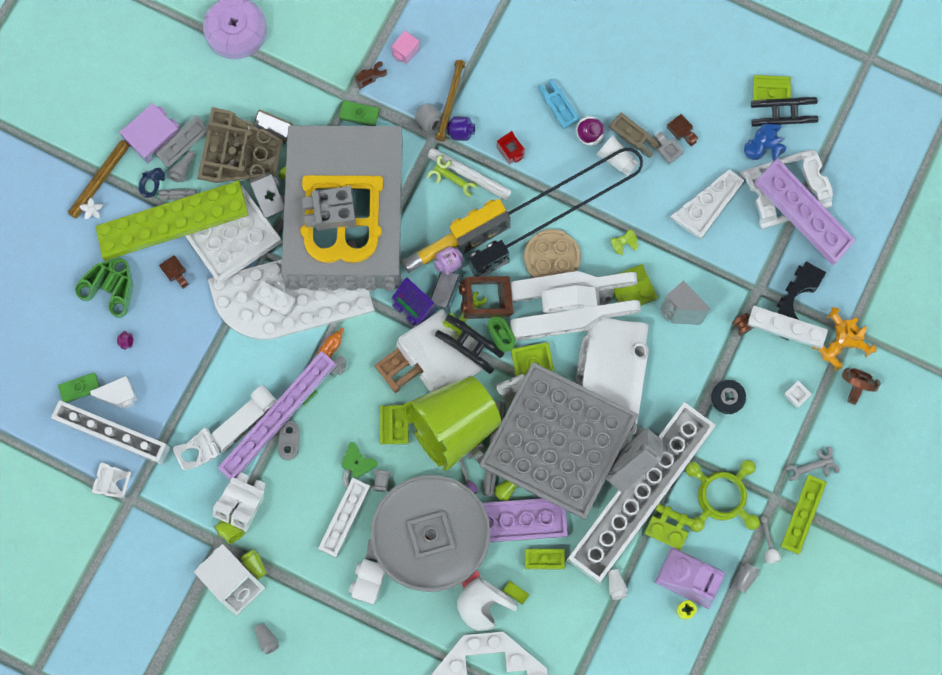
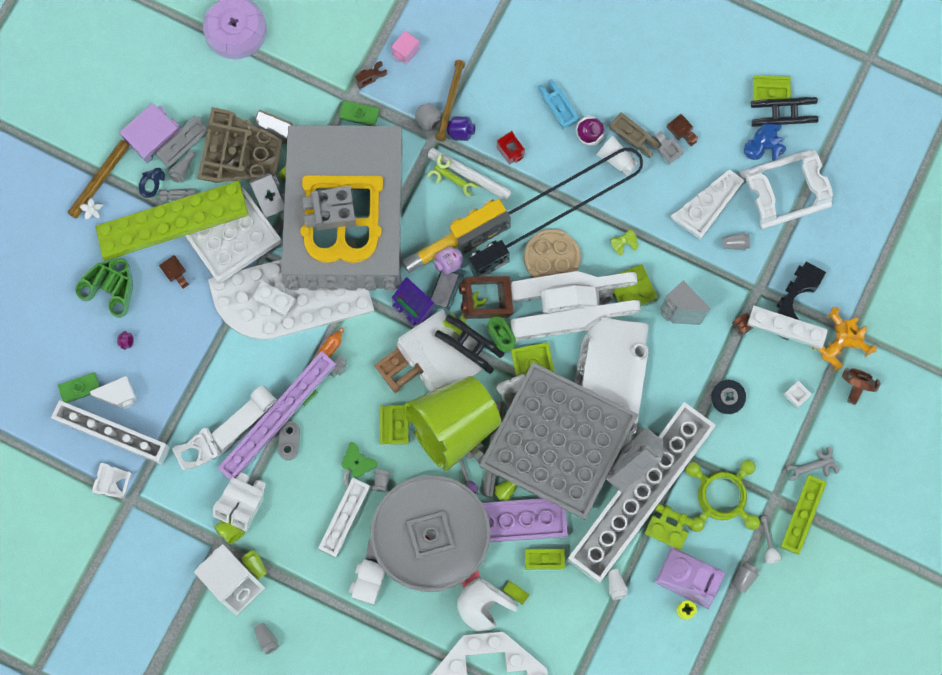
(737, 241): none -> light grey cone
(804, 211): lavender plate -> none

